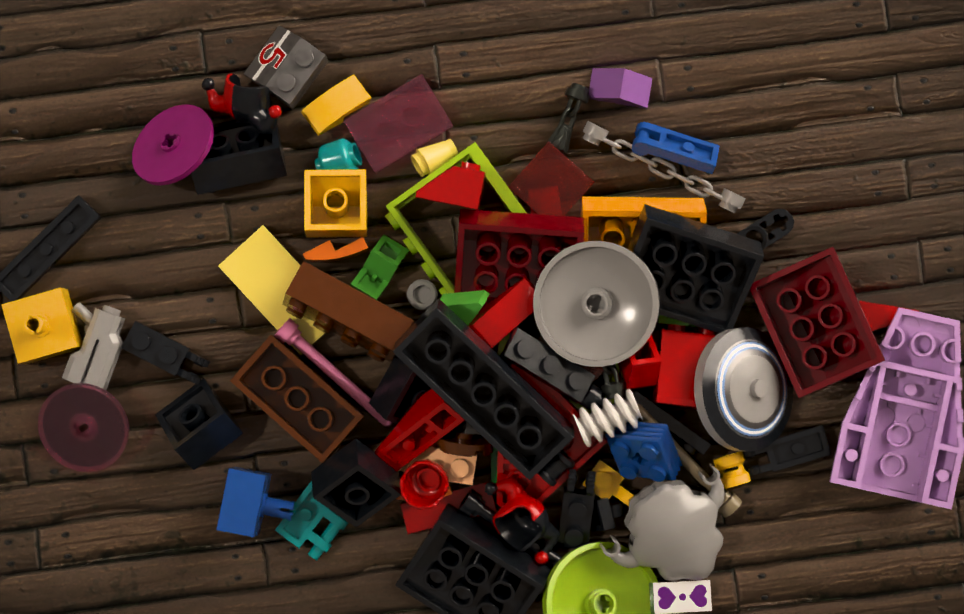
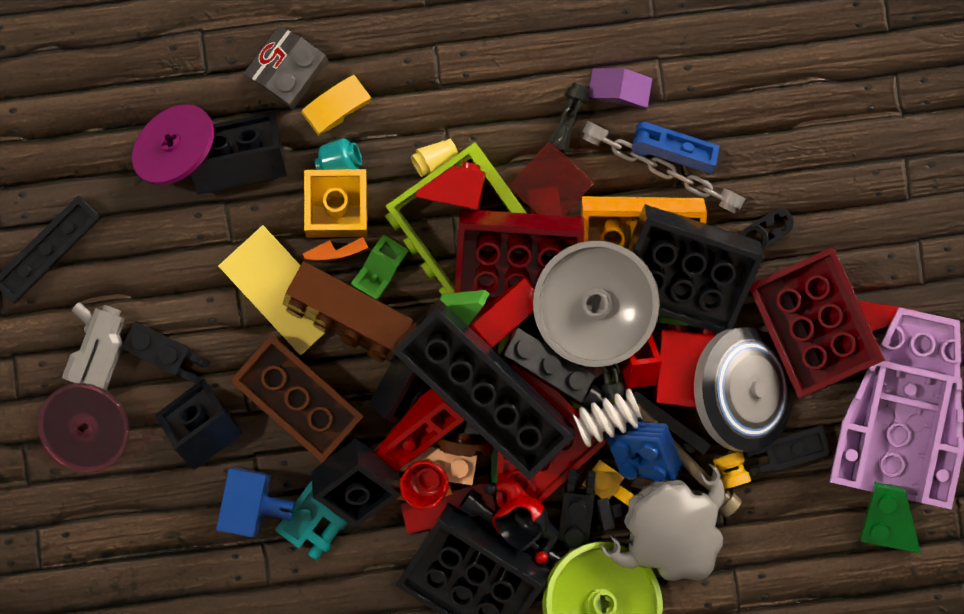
(42, 326): yellow brick -> none
(244, 103): black piece -> none
(291, 335): bright pink piece -> none
(398, 123): clear pink plate -> none
(422, 294): light grey tile -> none
(556, 467): black bush -> none
(680, 597): white tile -> none
(889, 519): none -> green wing

